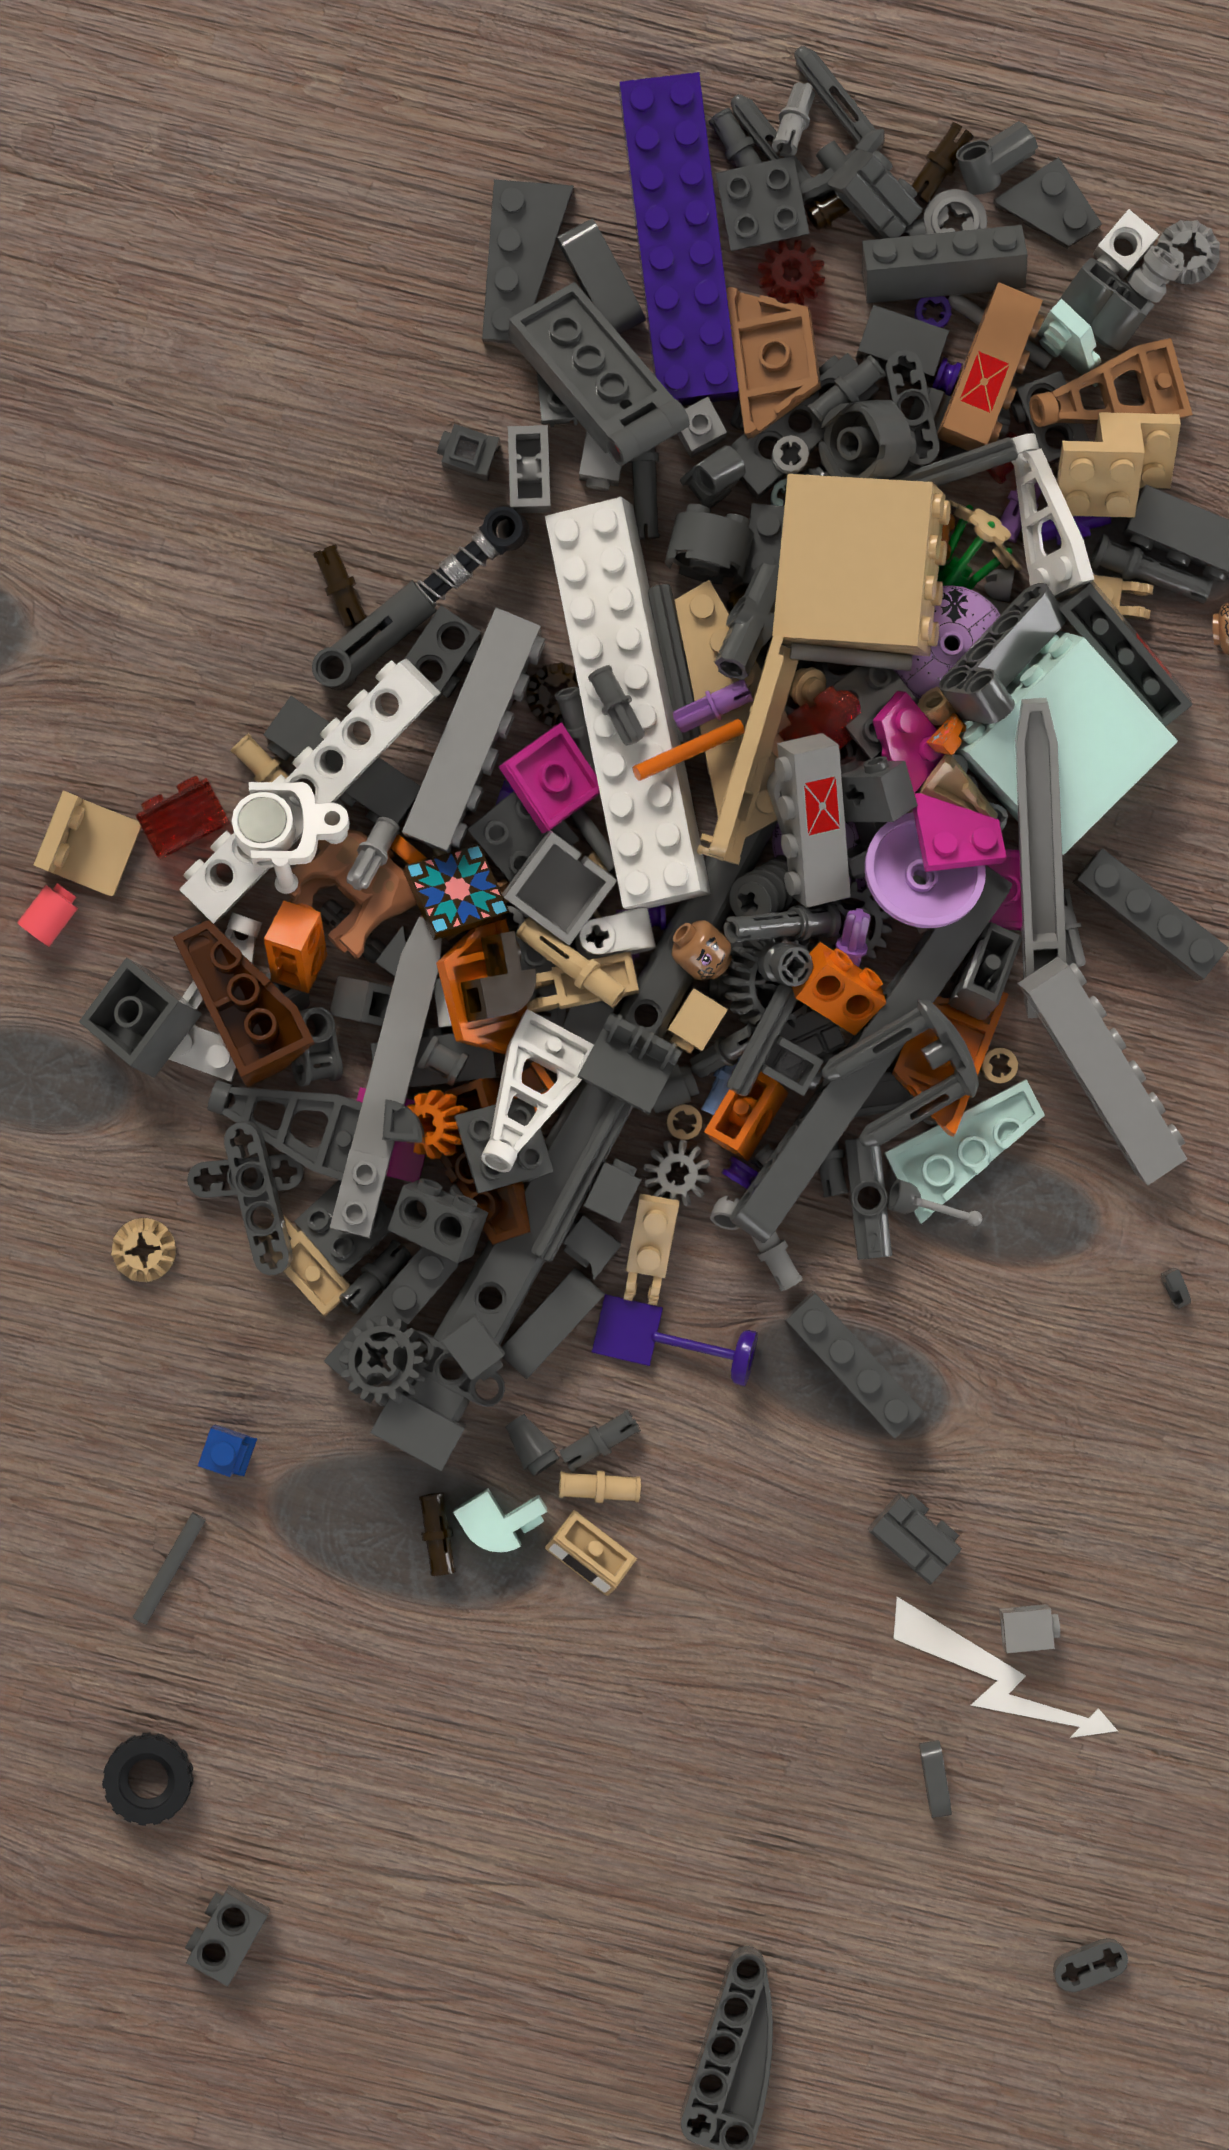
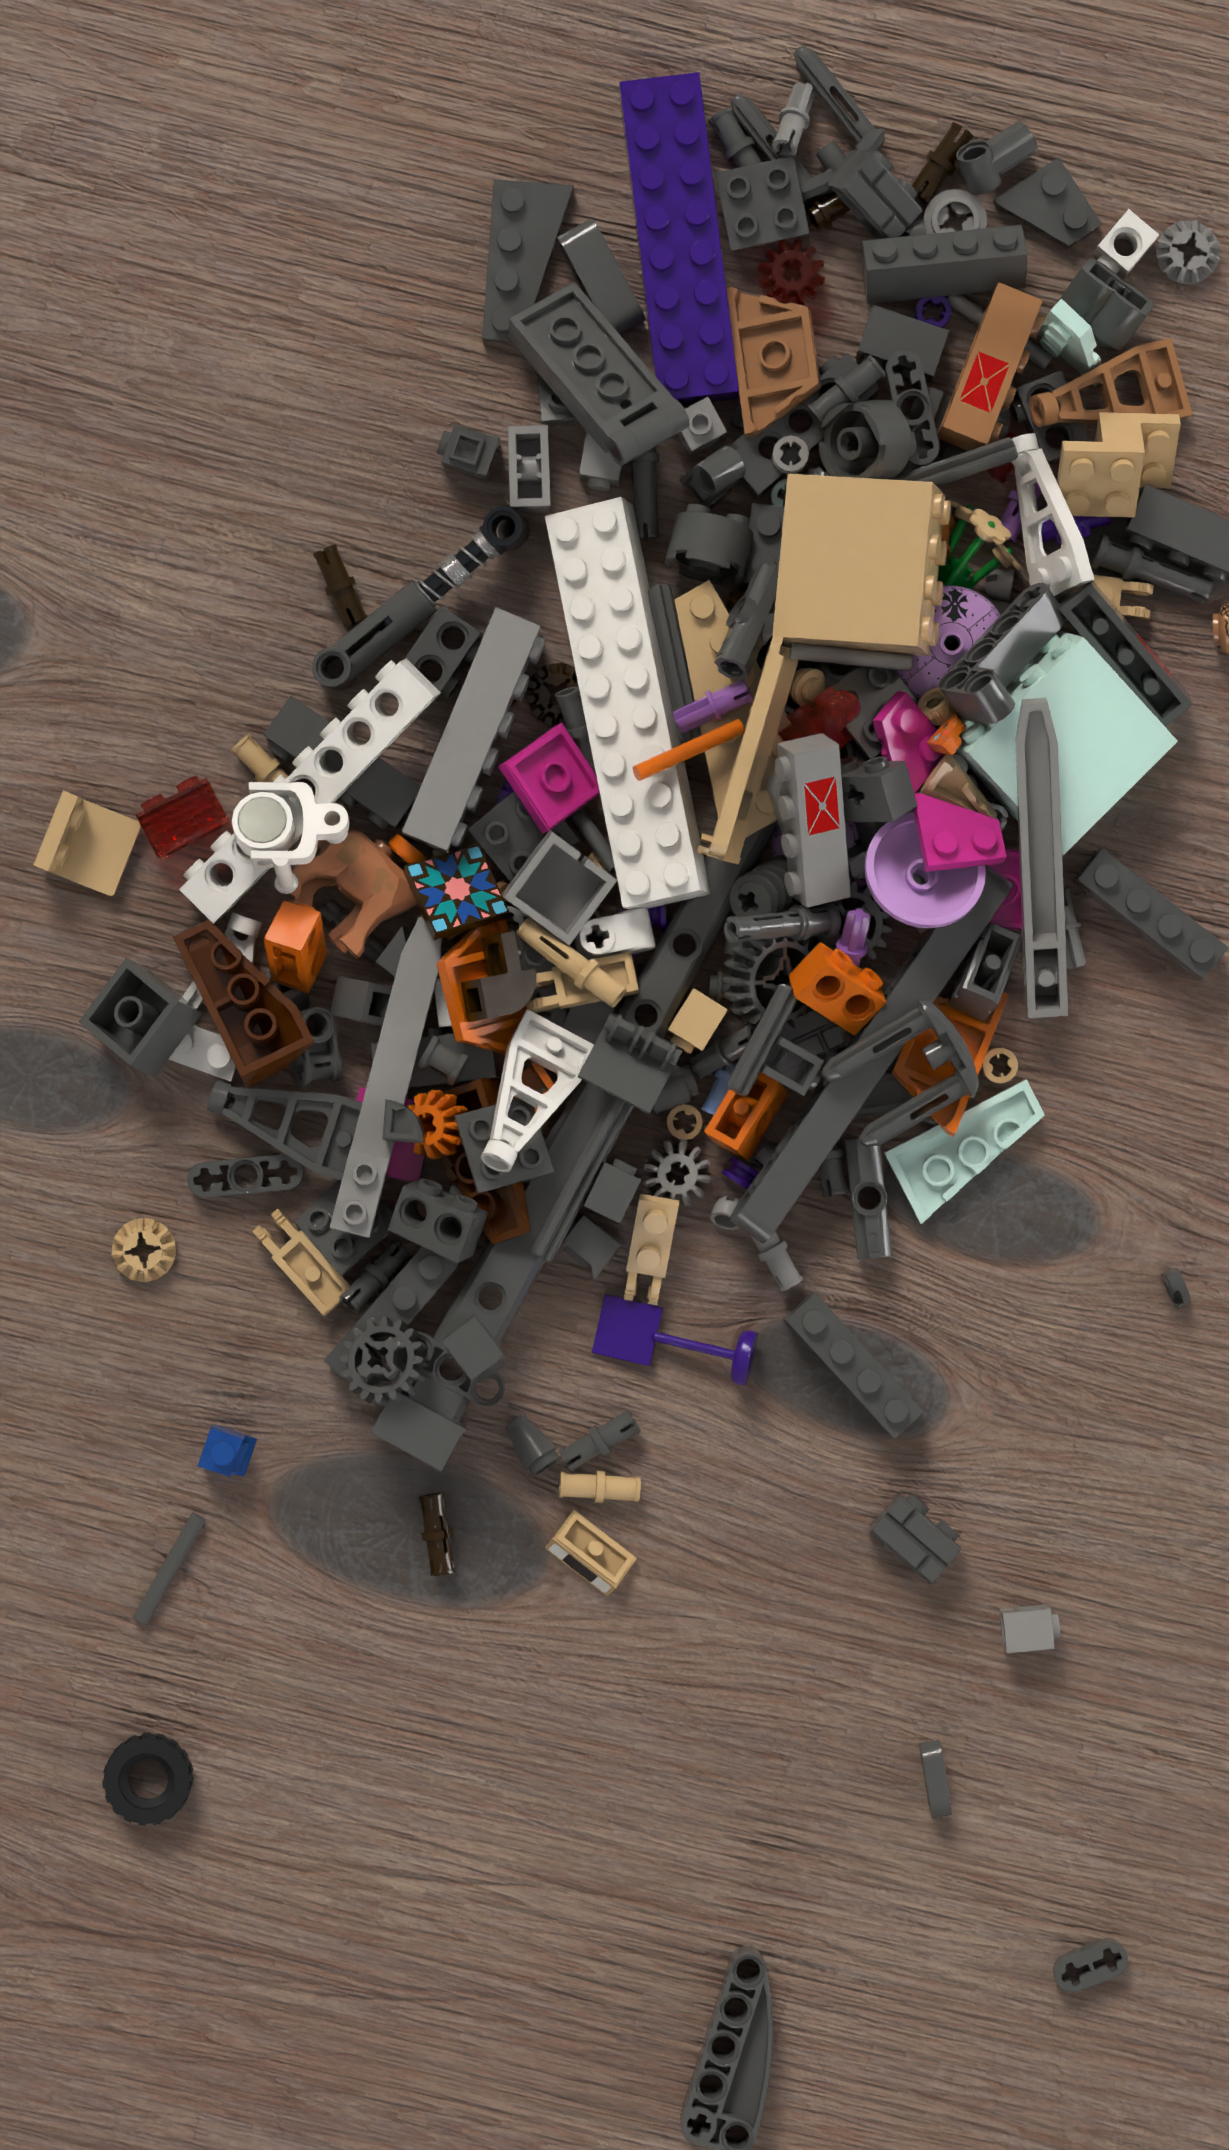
(49, 913): coral brick -> none
(233, 1938): dark grey brick -> none
(251, 1199): dark grey beam -> none
(372, 853): light grey axle -> none
(491, 1528): light aqua brick -> none
(551, 1322): dark grey beam -> none
(616, 705): dark grey axle -> none
(701, 950): medium nougat head -> none
(785, 963): dark grey wheel -> none
(906, 1198): hinge -> none
(929, 1635): white sticker -> none
(946, 376): dark purple bush -> none
(1103, 1070): light grey brick -> none
(1156, 271): light grey wheel -> none

